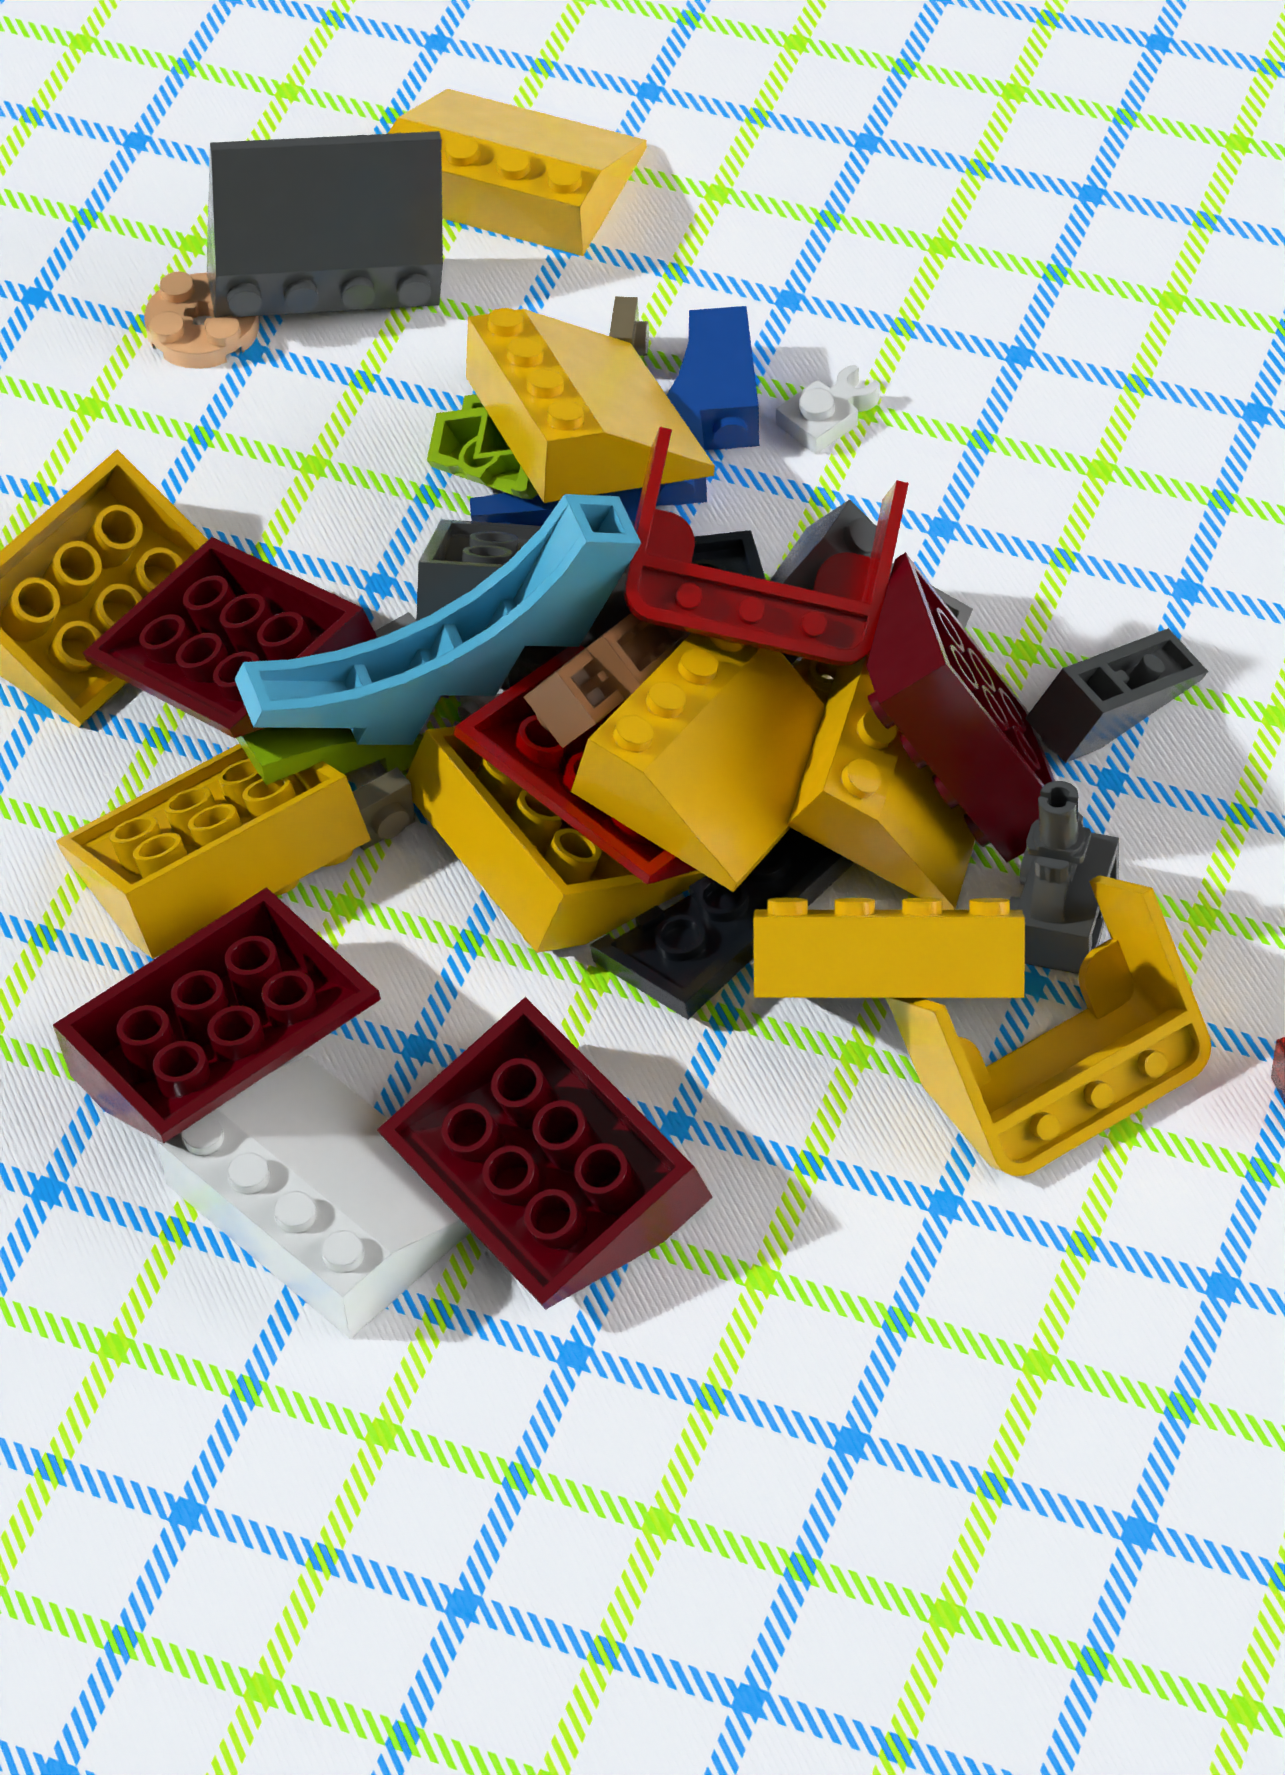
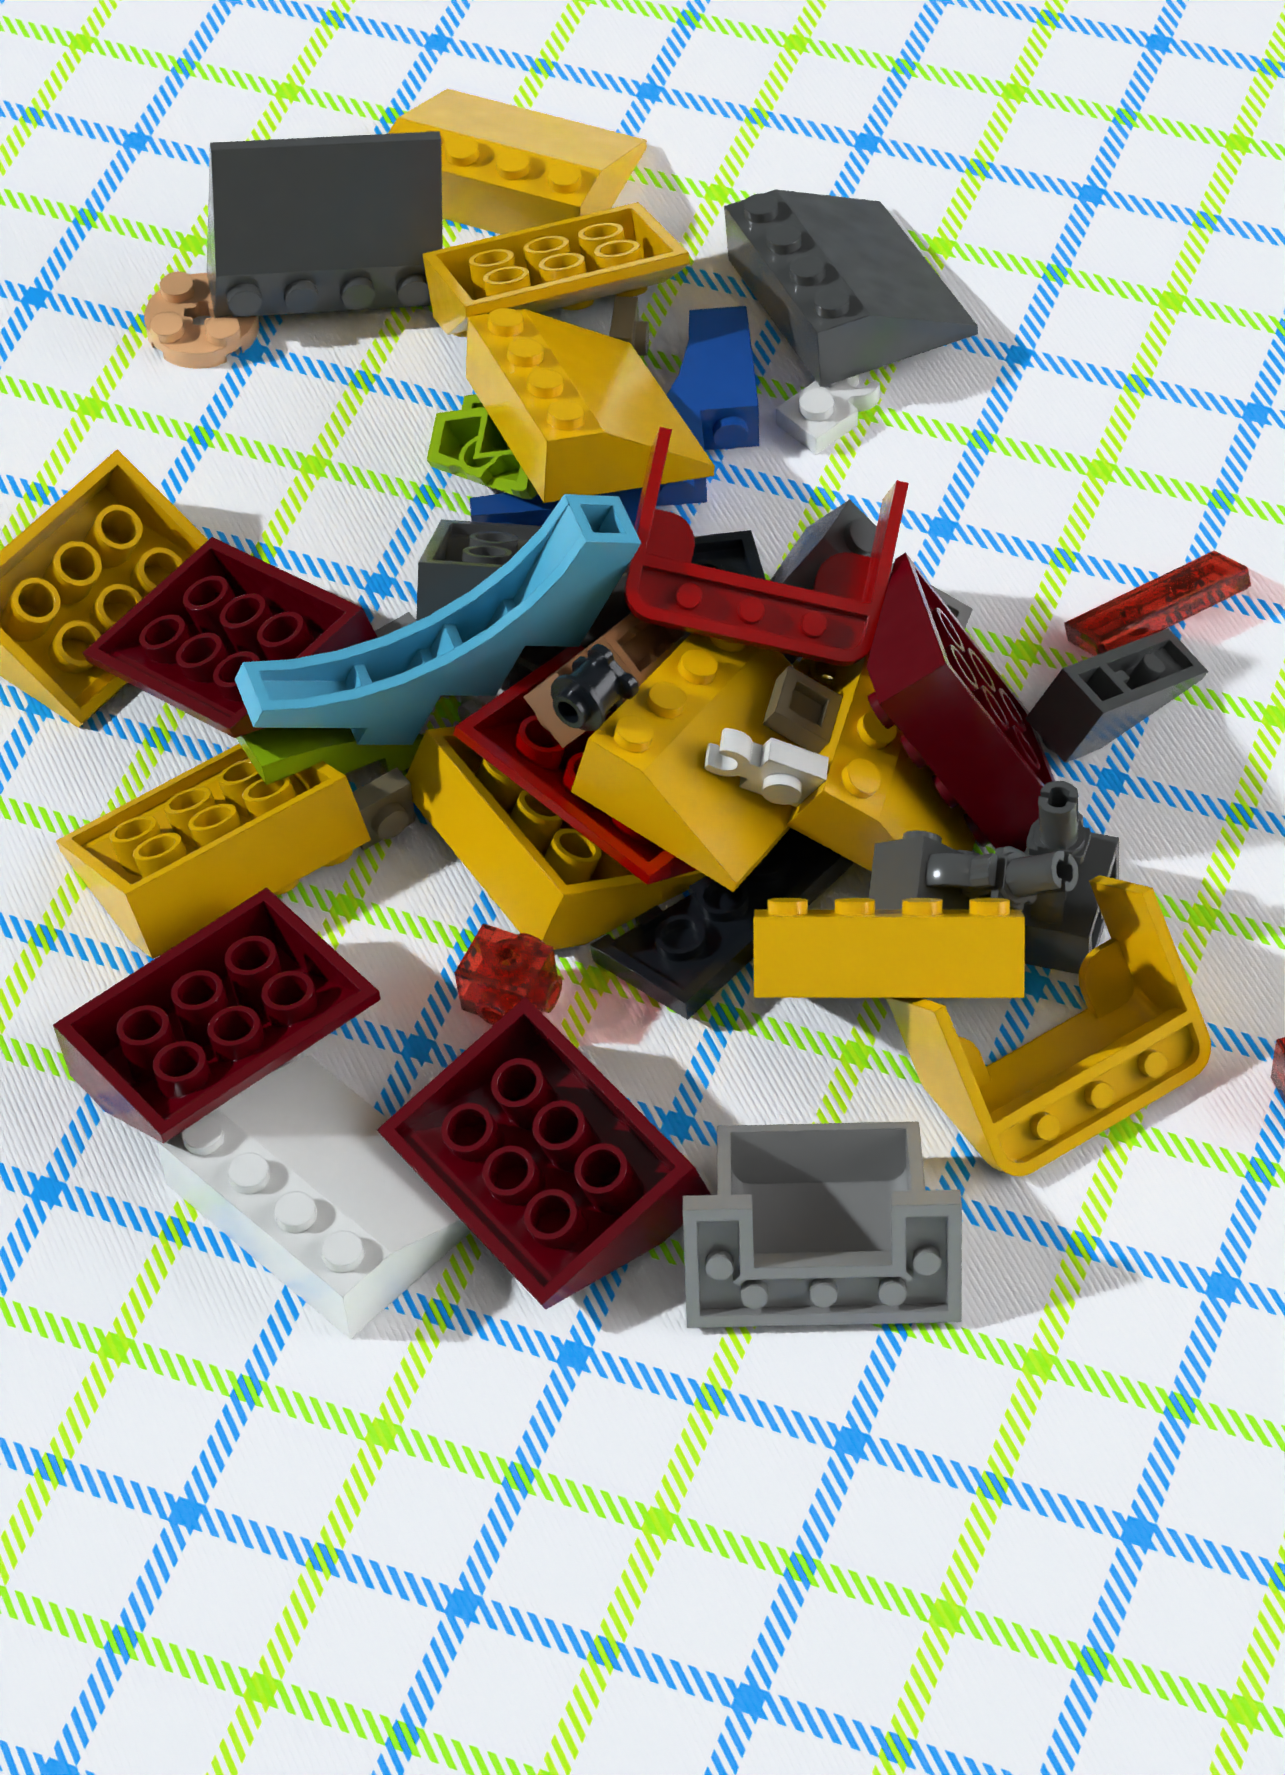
(505, 969): none -> clear red brick
(552, 266): none -> yellow slope
(591, 689): none -> black brick
(775, 769): none -> white plate
(802, 710): none -> dark tan plate
(822, 1230): none -> light grey windscreen
(841, 281): none -> dark grey slope
(928, 869): none -> dark grey brick
(1158, 603): none -> clear red tile

